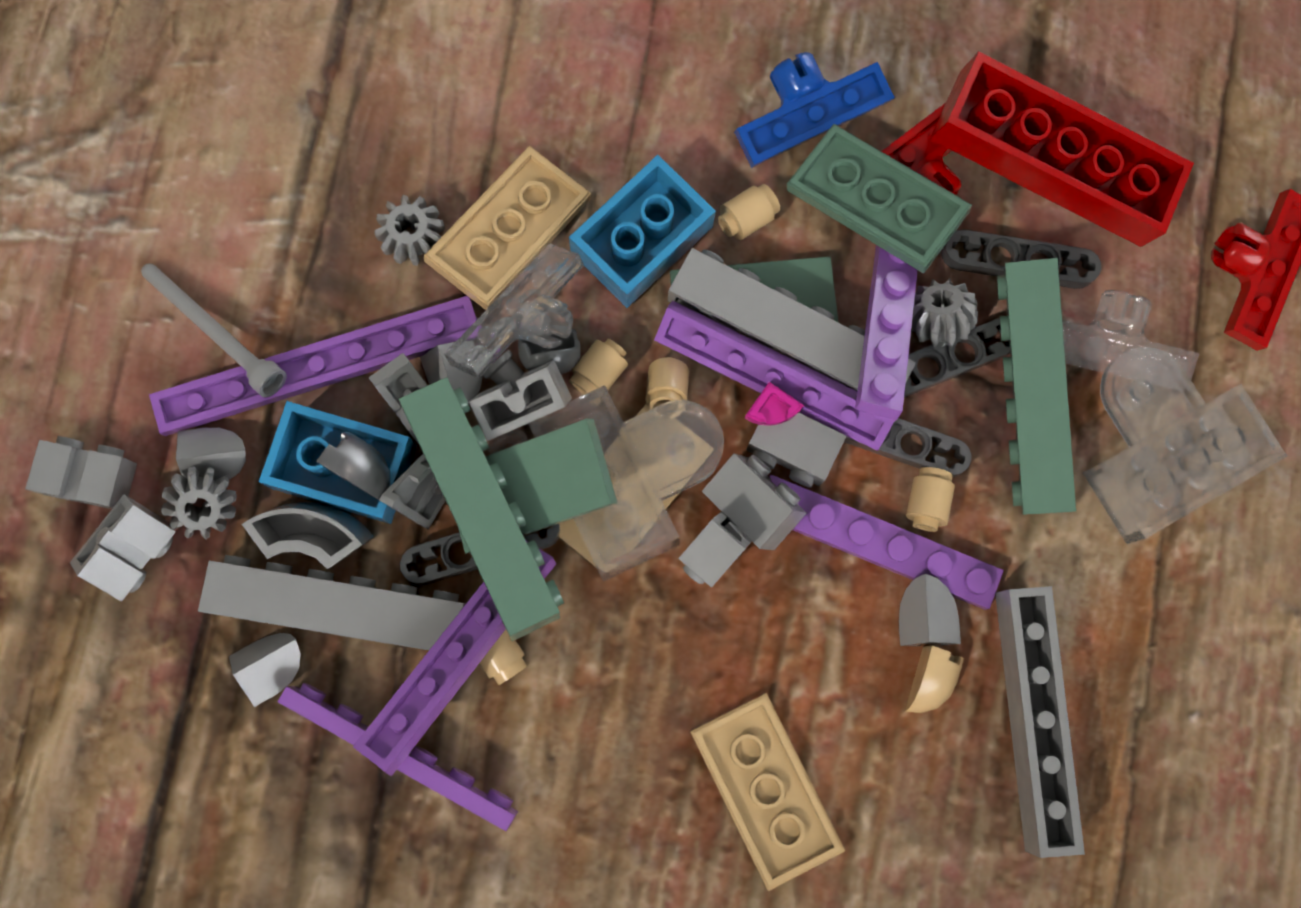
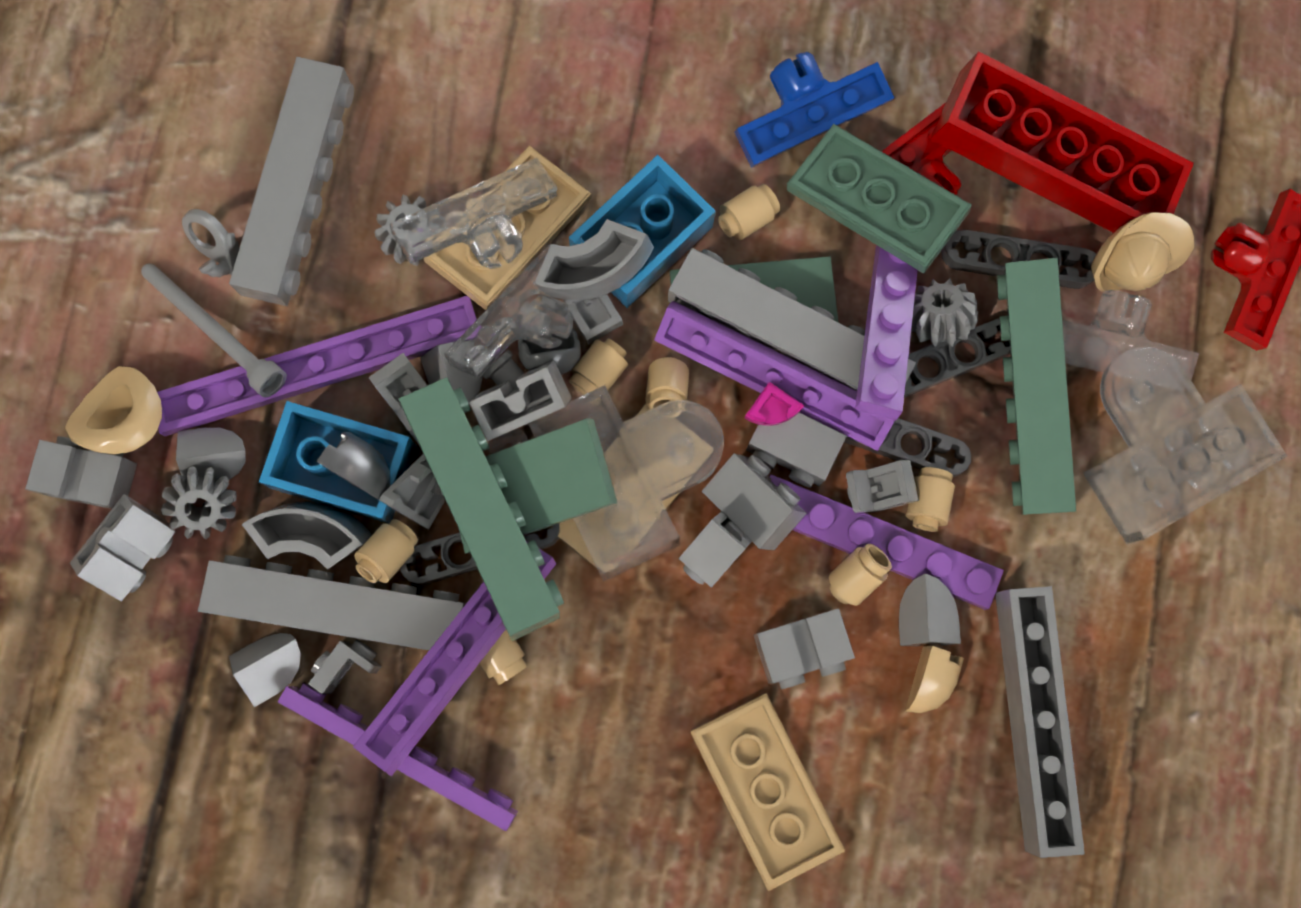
(117, 413): none -> tan hat
(223, 252): none -> light grey piece
(292, 182): none -> light grey brick
(333, 666): none -> light grey bracket
(385, 551): none -> tan brick
(477, 217): none -> clear plate
(594, 317): none -> light grey bracket
(596, 265): none -> light grey brick
(804, 647): none -> light grey brick
(859, 574): none -> tan brick
(882, 487): none -> light grey bracket
(1142, 252): none -> tan hat

